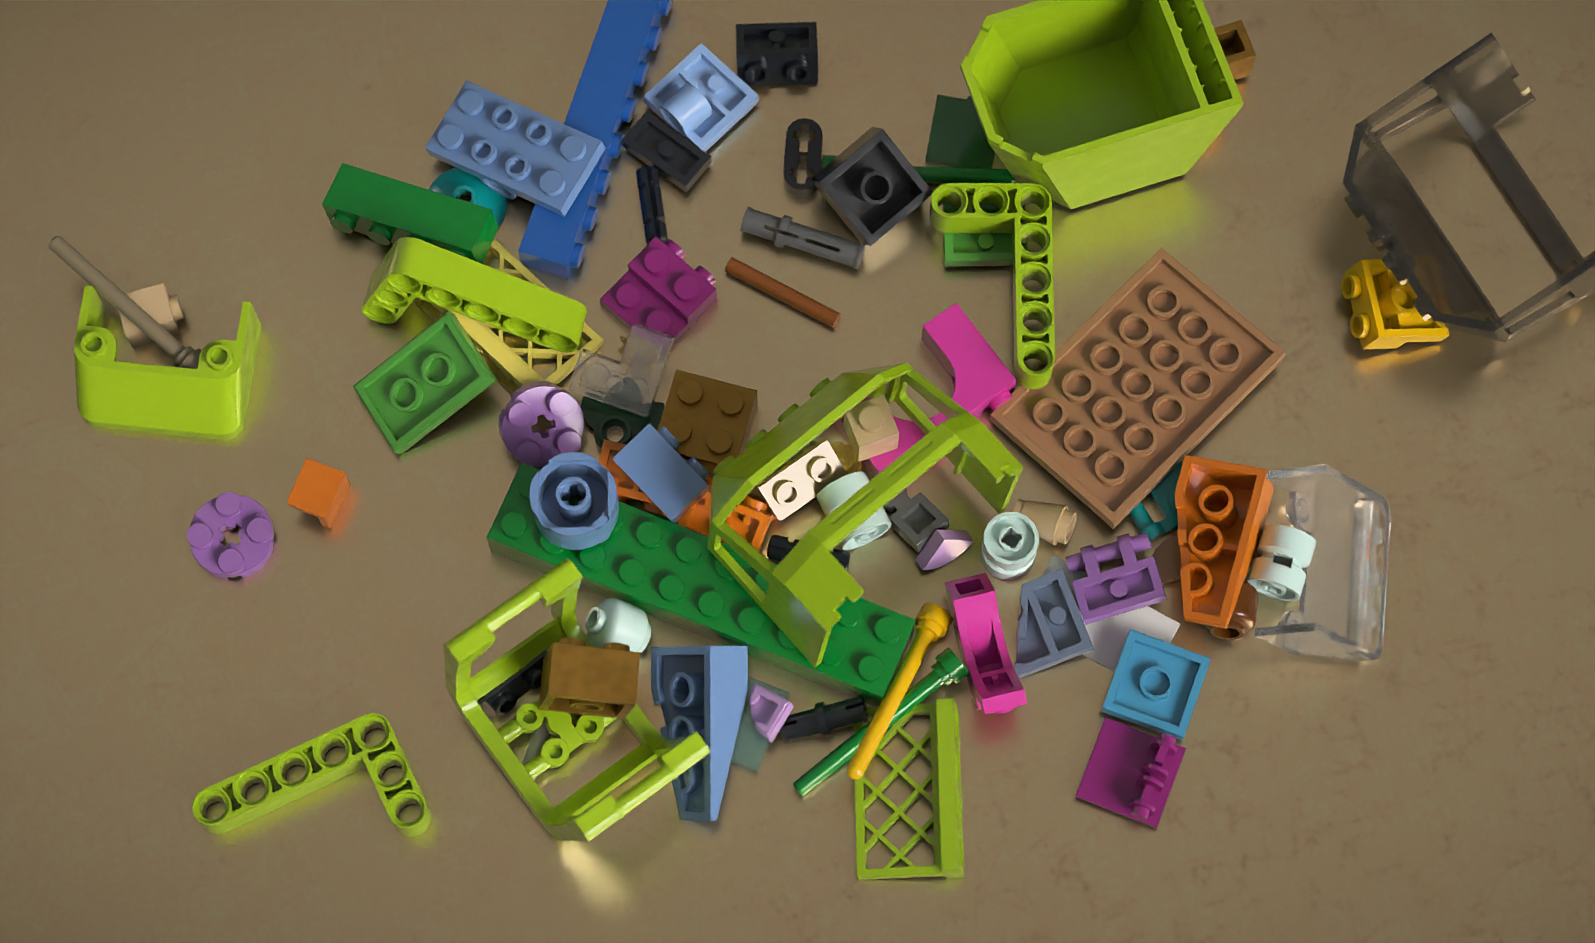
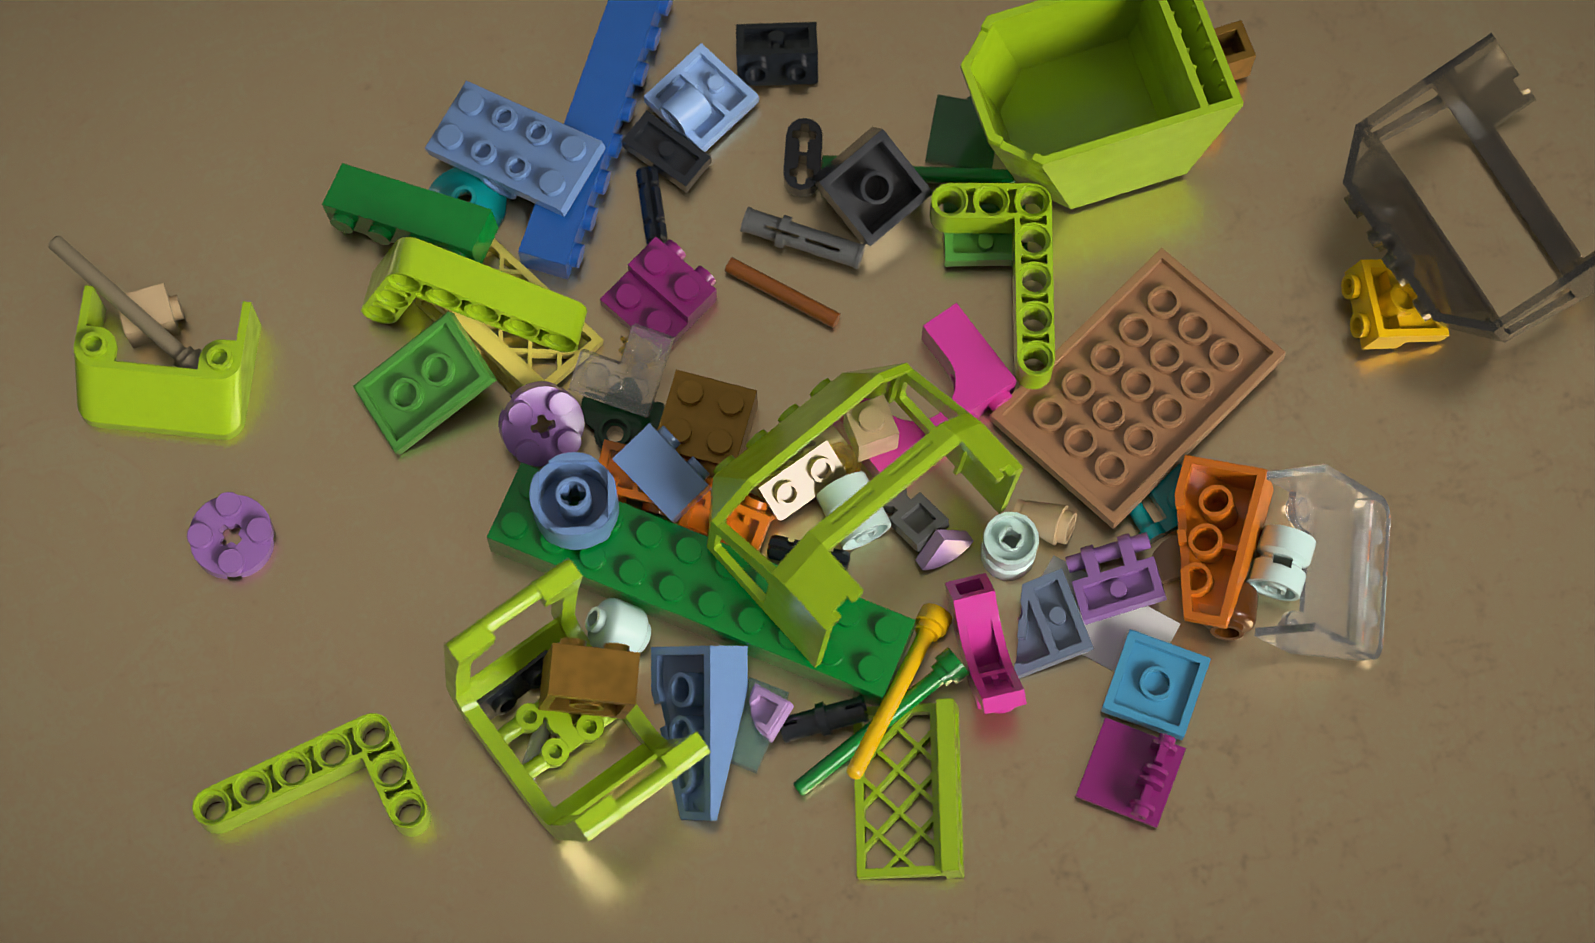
(319, 491): orange panel -> none

